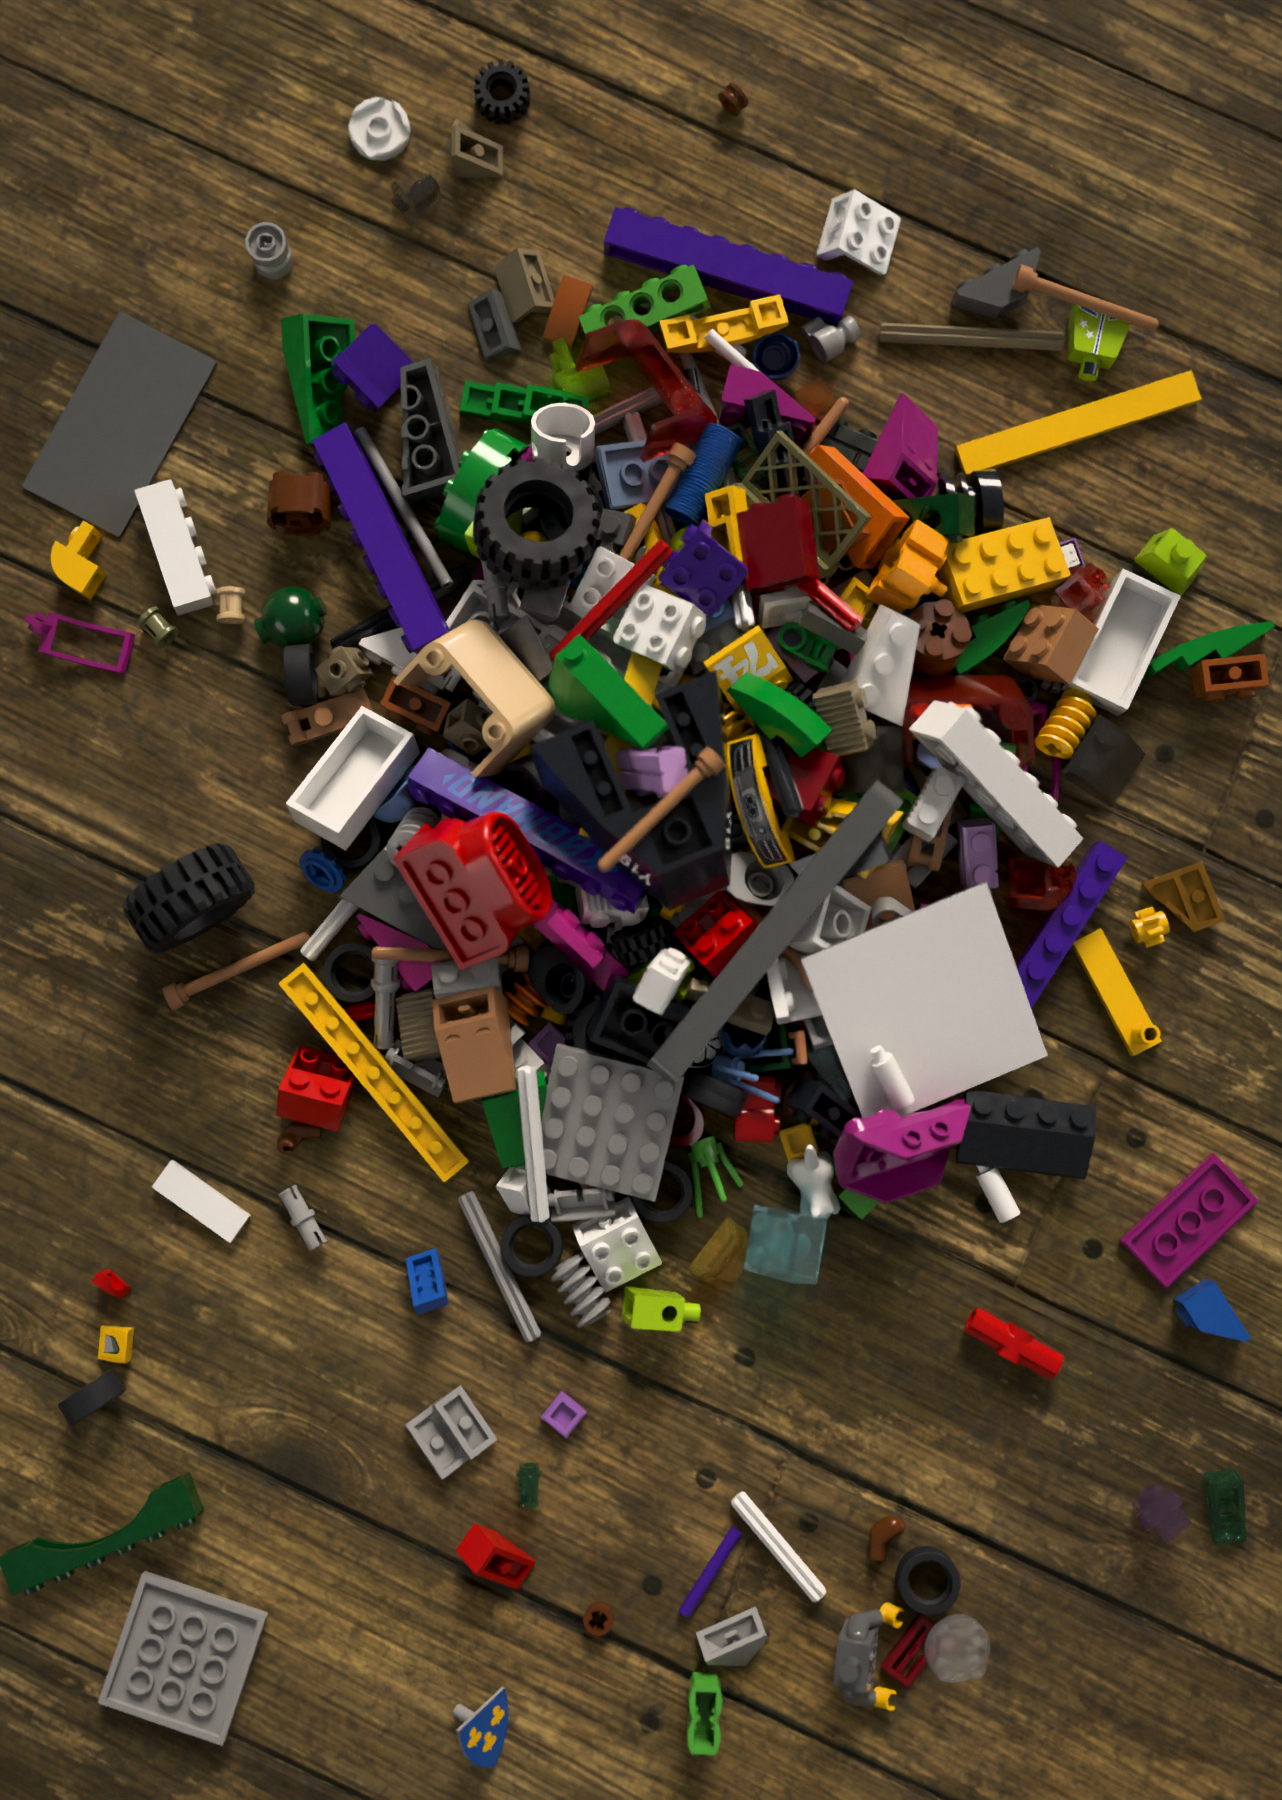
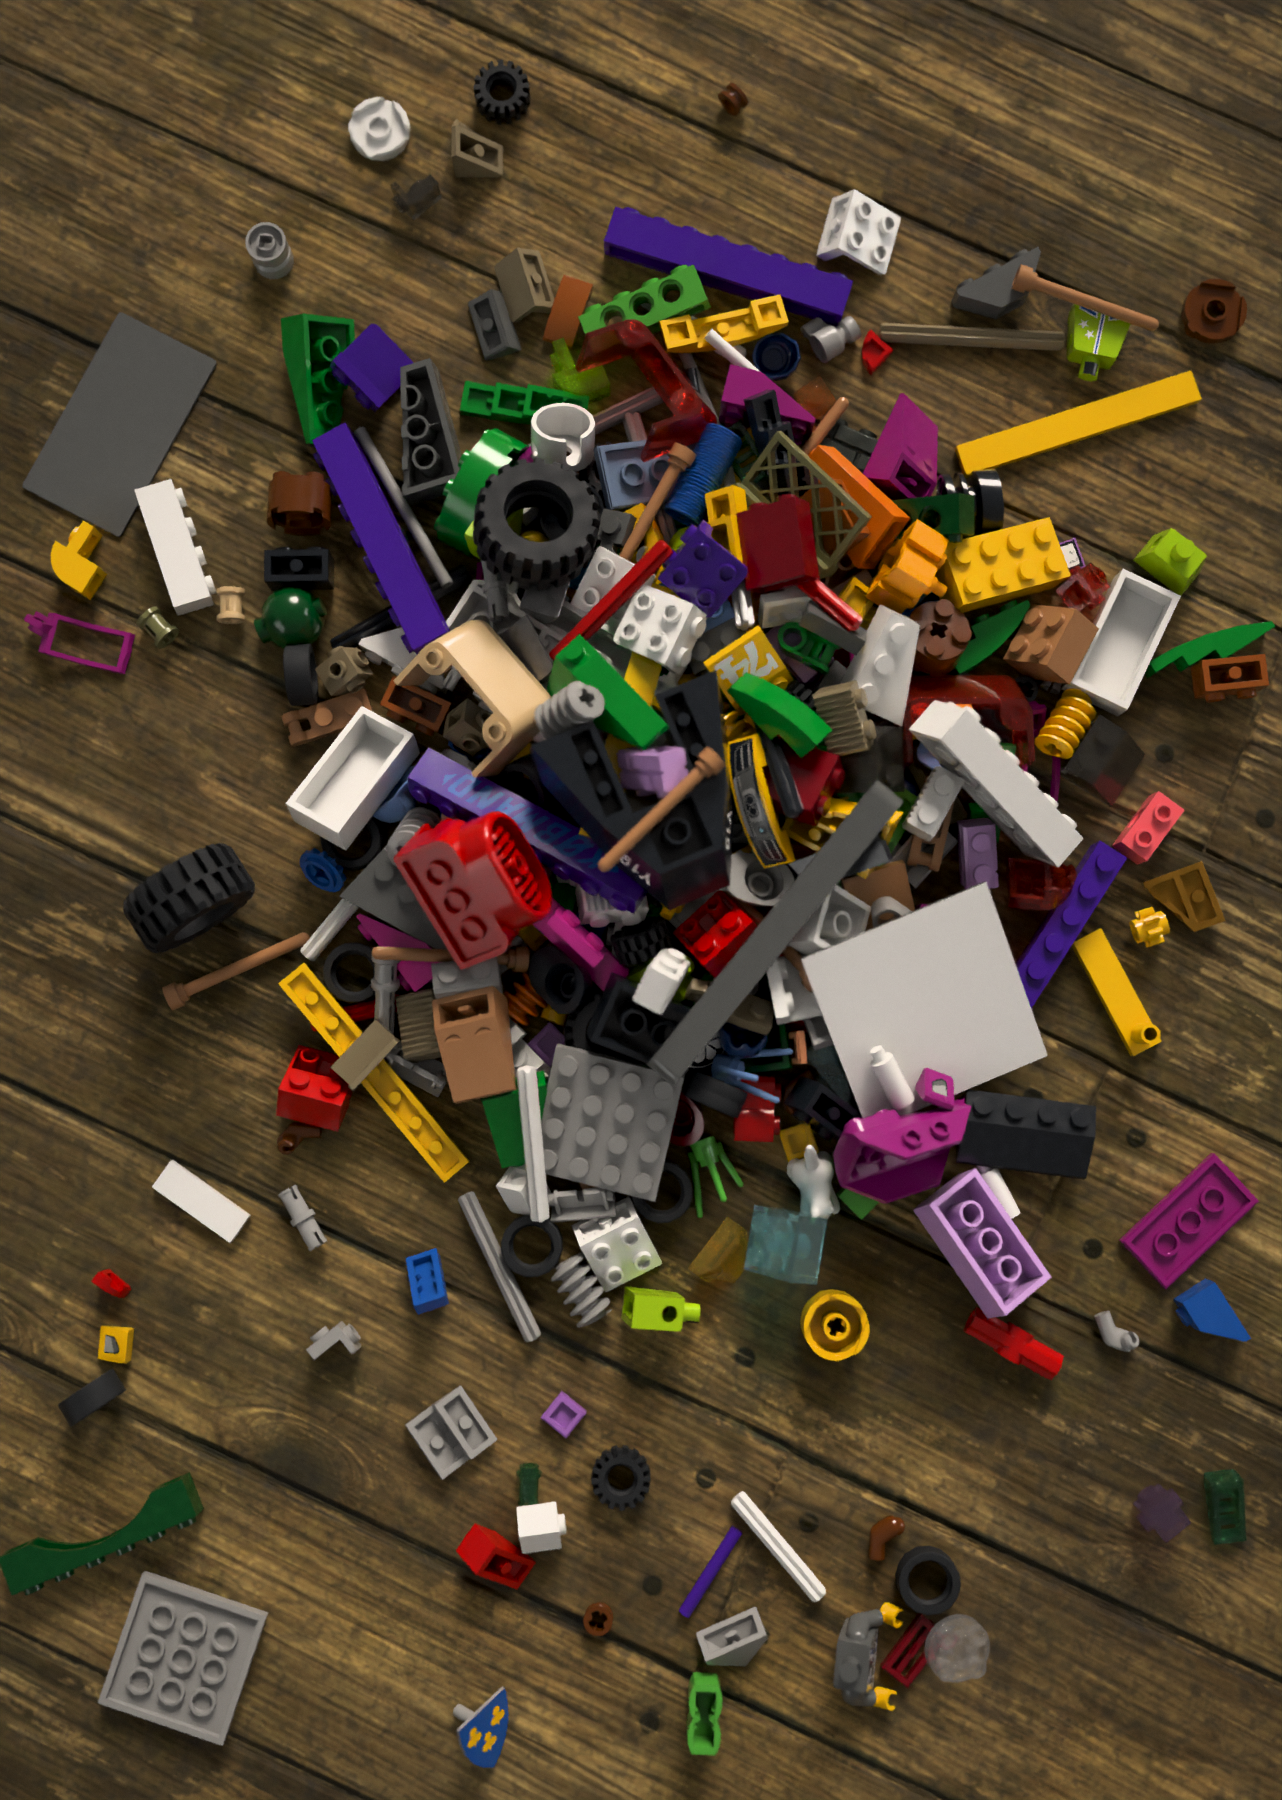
(303, 568): none -> black brick
(325, 1339): none -> light grey bracket
(365, 1054): none -> dark tan panel
(540, 1527): none -> white brick
(569, 709): none -> light grey piece
(611, 1495): none -> black tyre
(840, 1342): none -> yellow brick
(874, 352): none -> red tile
(936, 1088): none -> magenta slope
(982, 1243): none -> lavender brick
(1114, 1336): none -> light grey arm
(1148, 828): none -> coral brick
(1227, 301): none -> reddish brown plate

